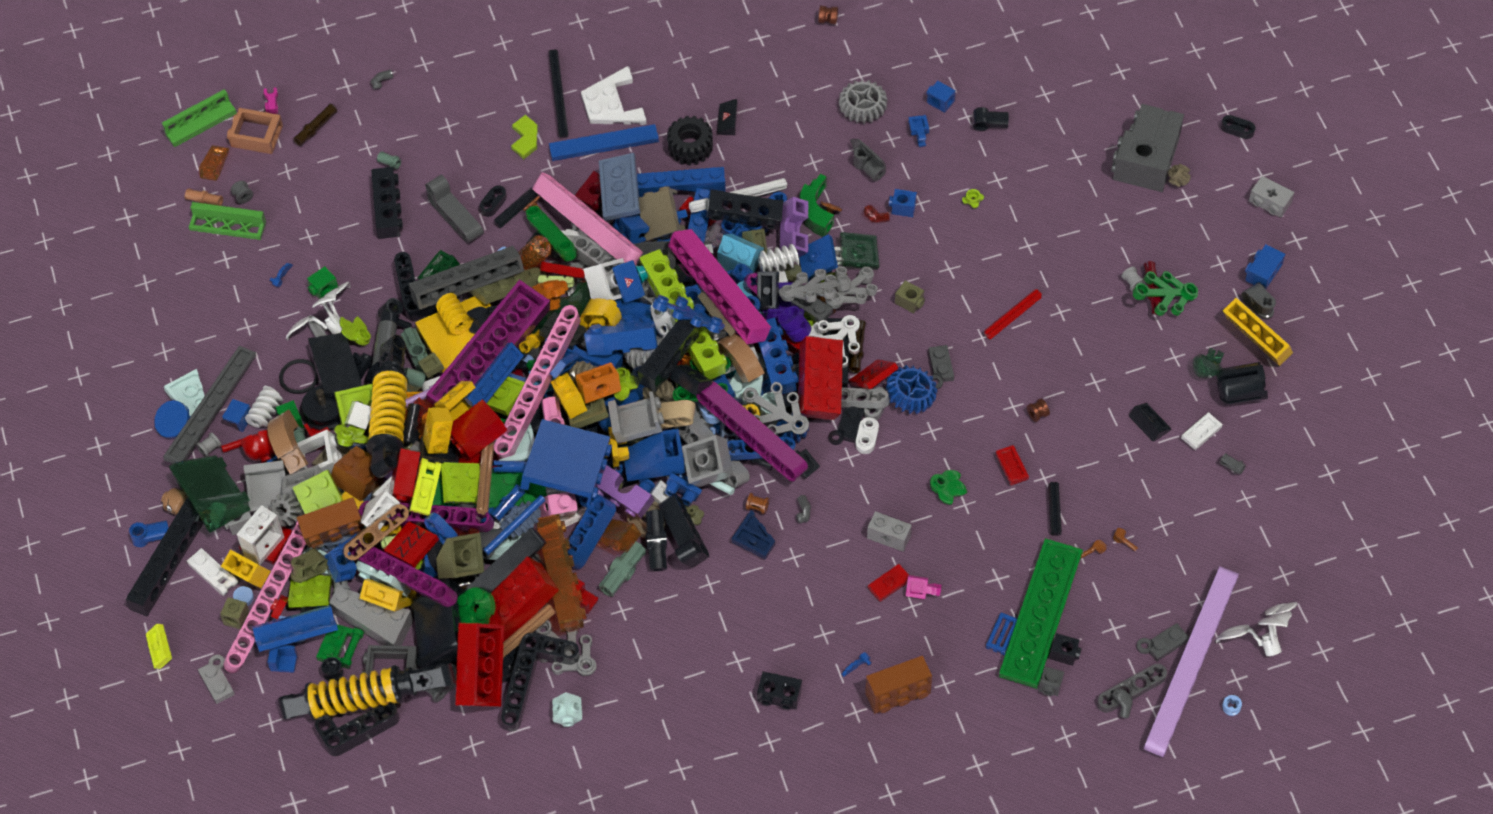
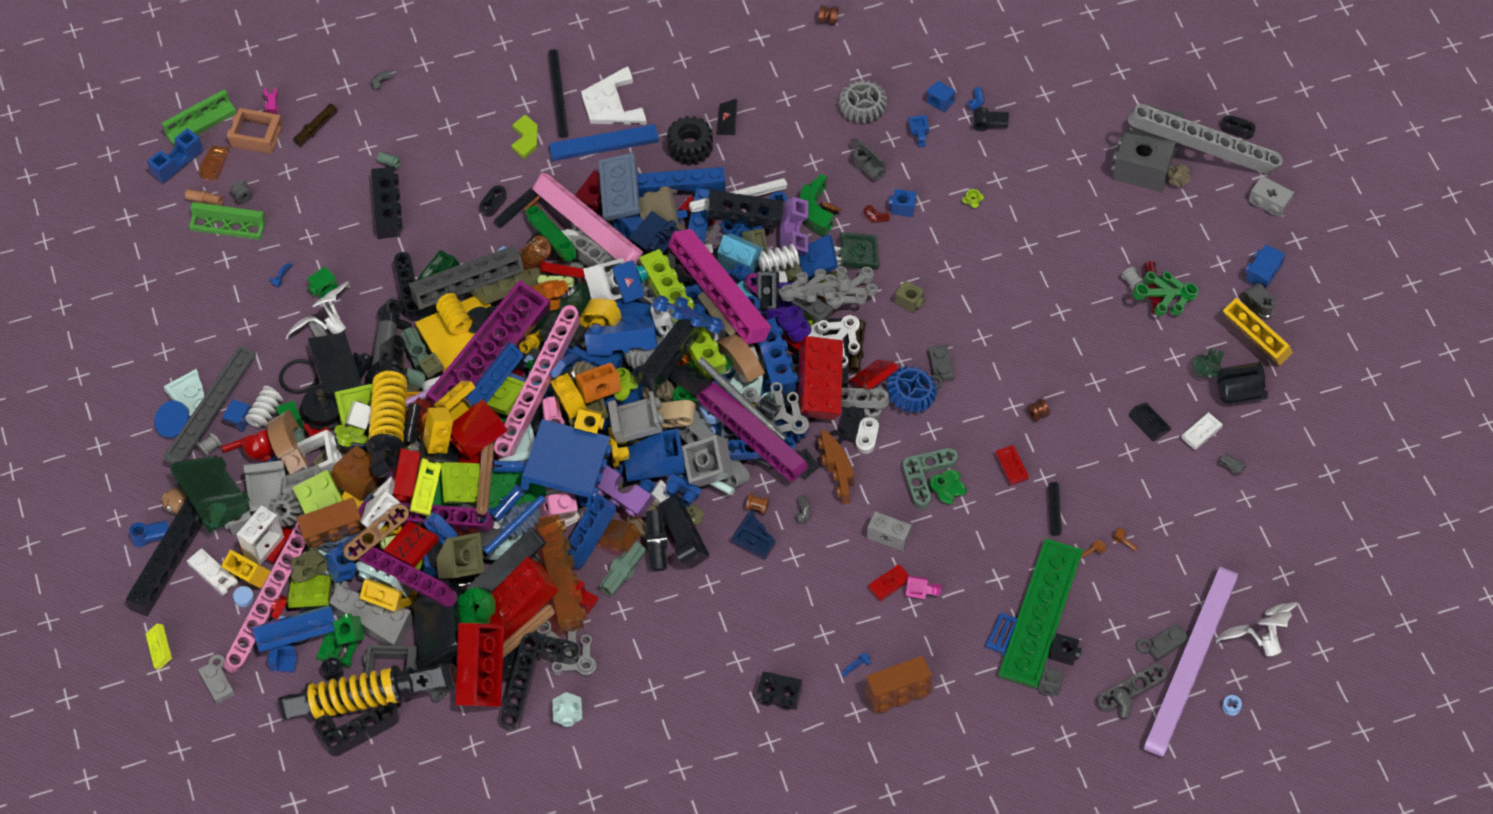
(186, 148): none -> blue arch
(234, 613): olive brick -> none
(355, 331): lime plate -> none
(356, 630): none -> green brick
(452, 210): dark grey beam -> none
(580, 420): none -> yellow brick
(654, 233): none -> dark blue hinge
(740, 398): none -> dark grey bar
(768, 408): none -> black bush
(837, 463): none -> dark orange slope
(922, 468): none -> sand green beam
(979, 99): none -> blue arm
(1012, 314): red axle -> none
(1204, 139): none -> light grey beam

